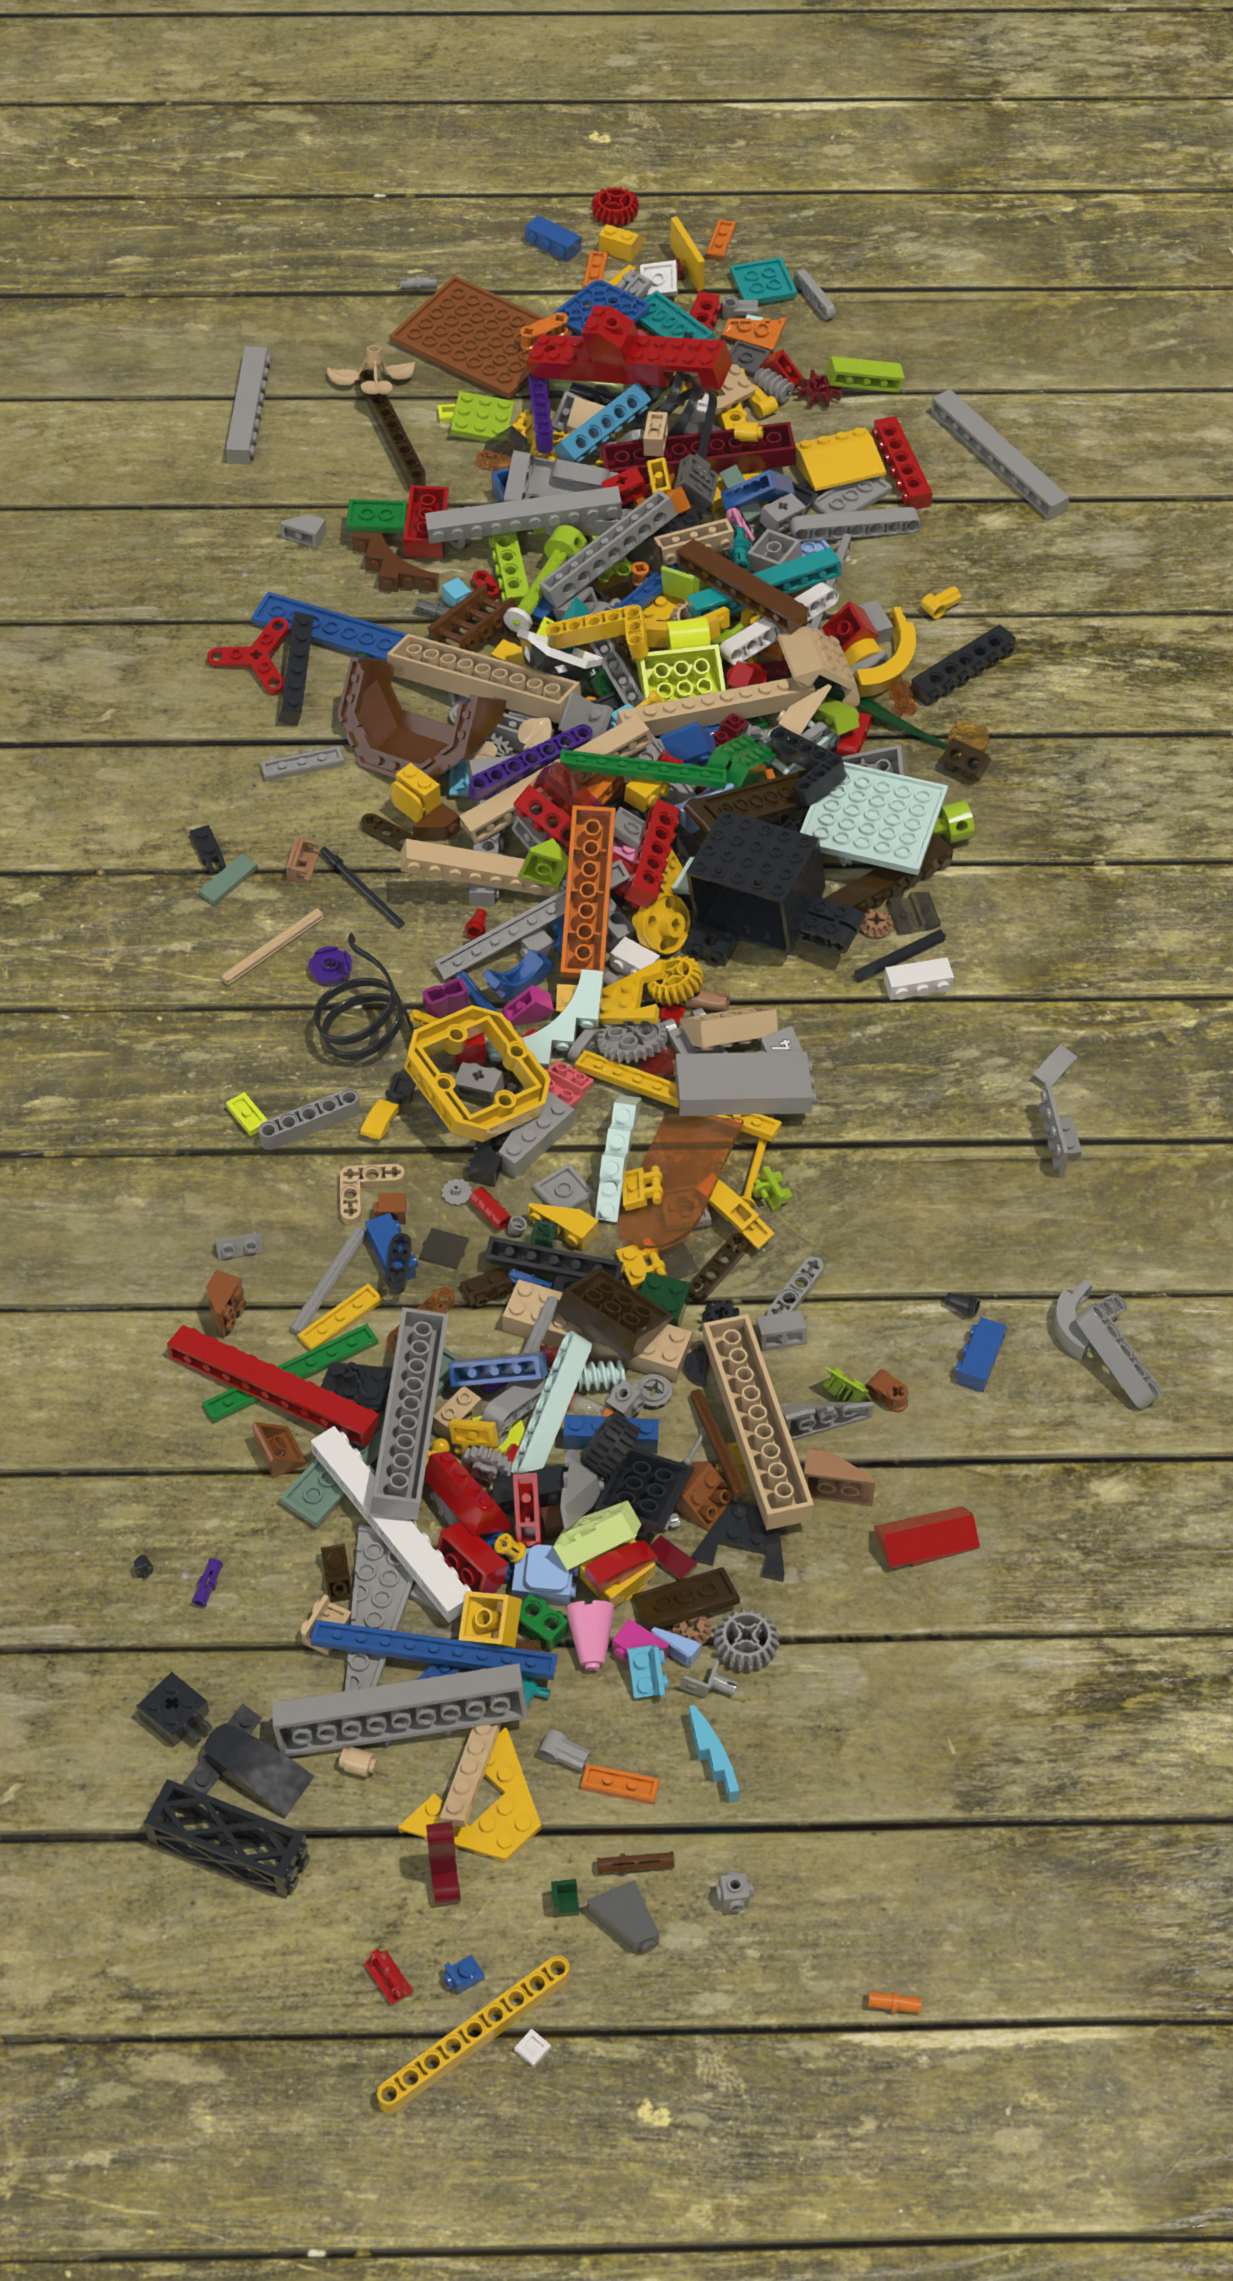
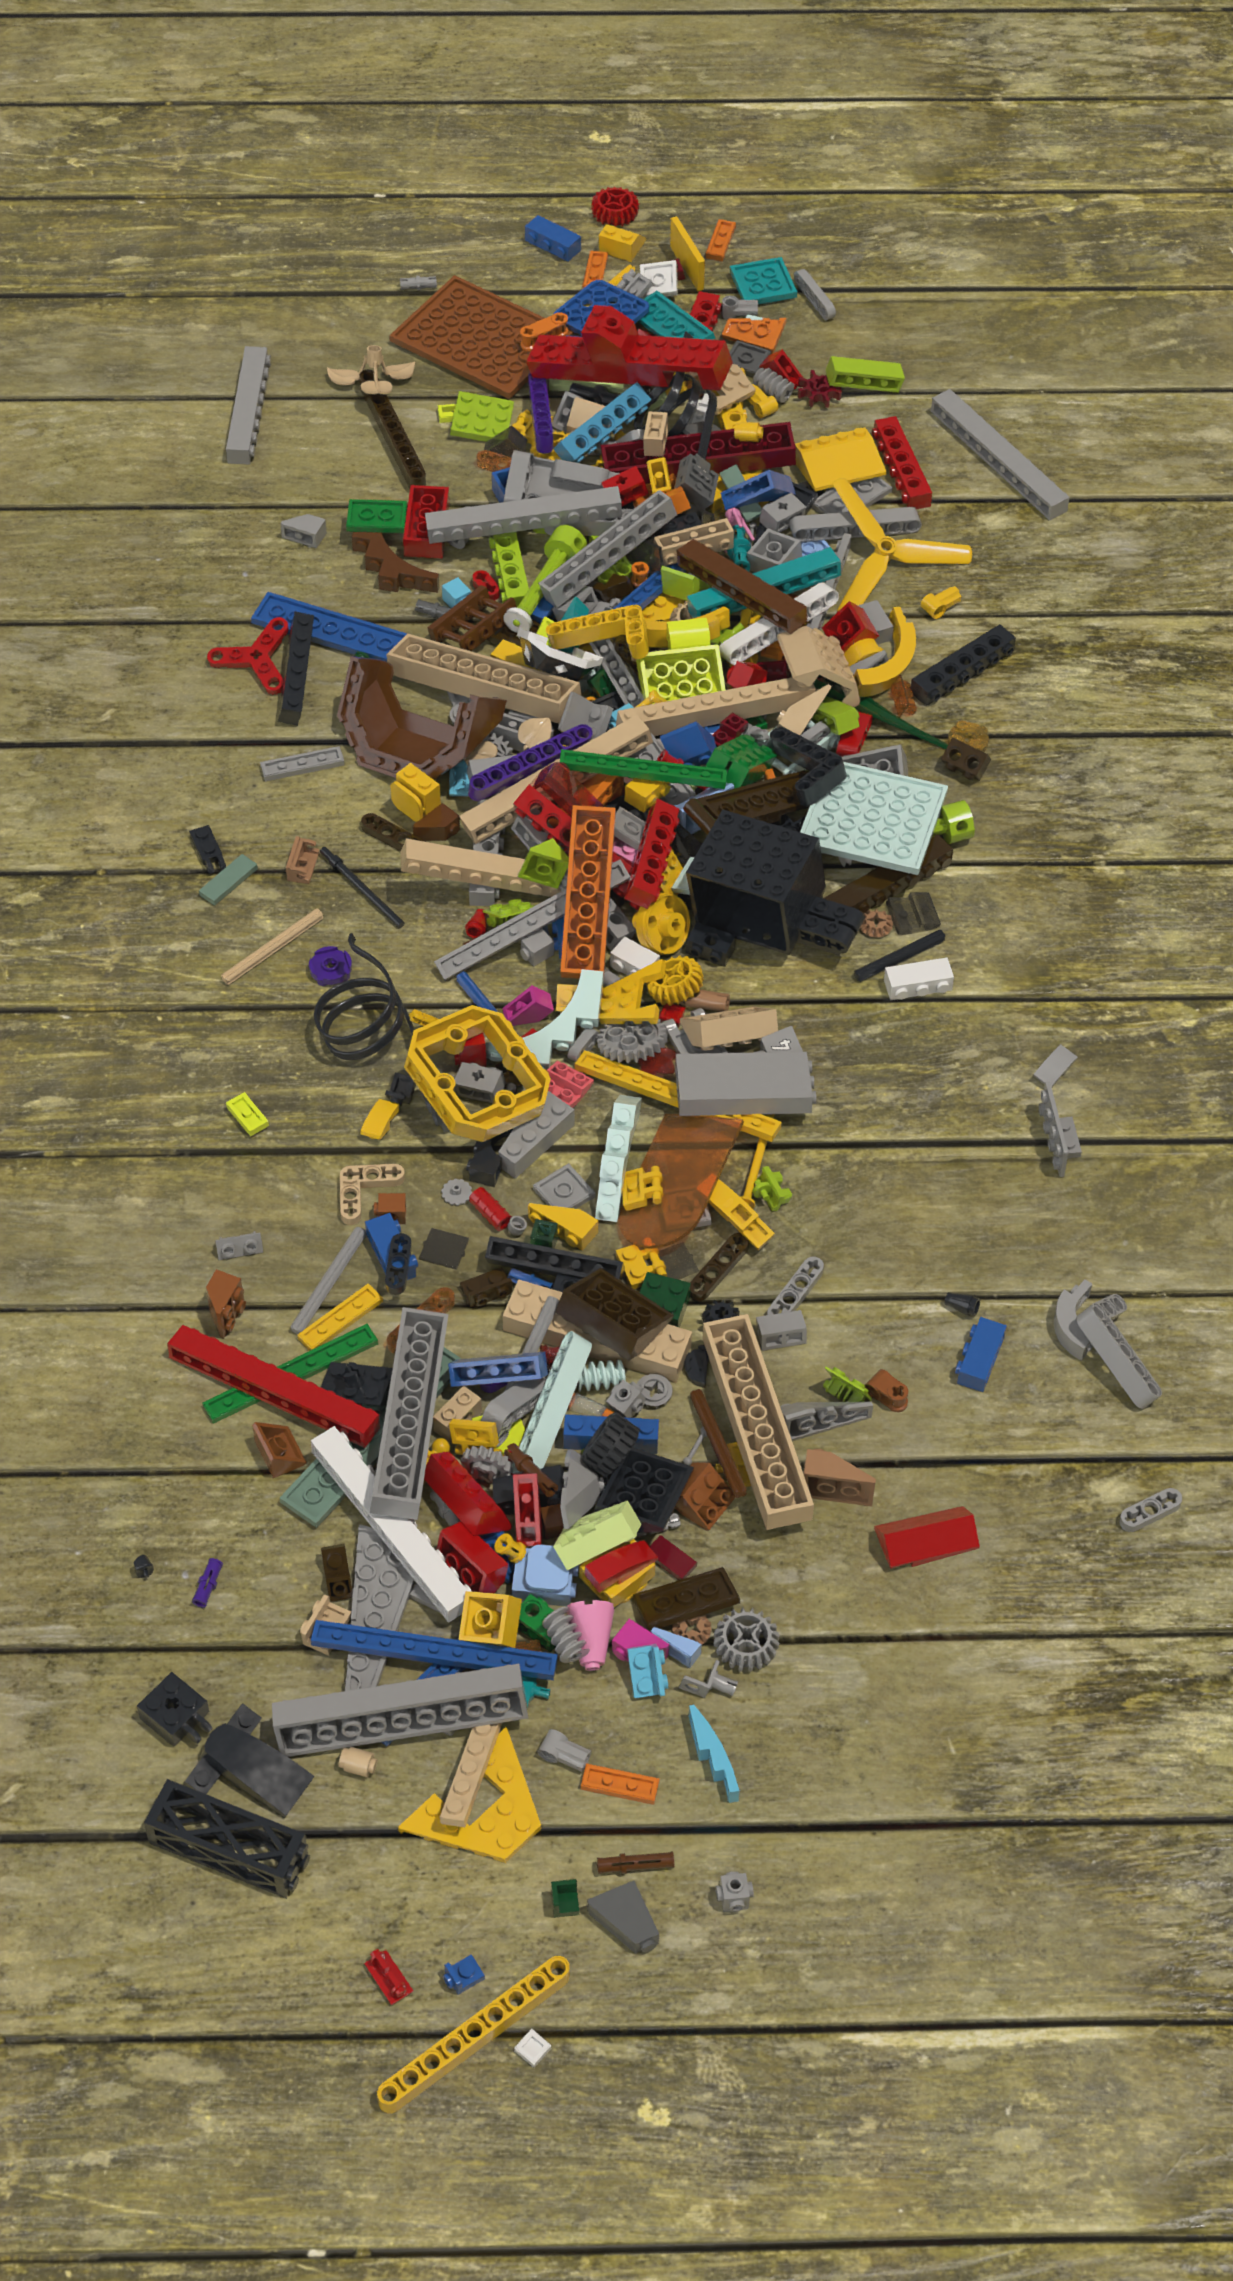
(309, 1119): light grey beam -> none
(443, 1862): dark red beam -> none
(445, 999): magenta brick -> none
(502, 913): none -> lime hinge
(525, 1464): none -> reddish brown pin
(528, 972): blue arch -> none
(563, 1636): none -> light grey piece
(743, 1529): black wing -> none
(894, 2002): orange pin -> none
(900, 550): none -> yellow piece
(1155, 1501): none -> light grey beam

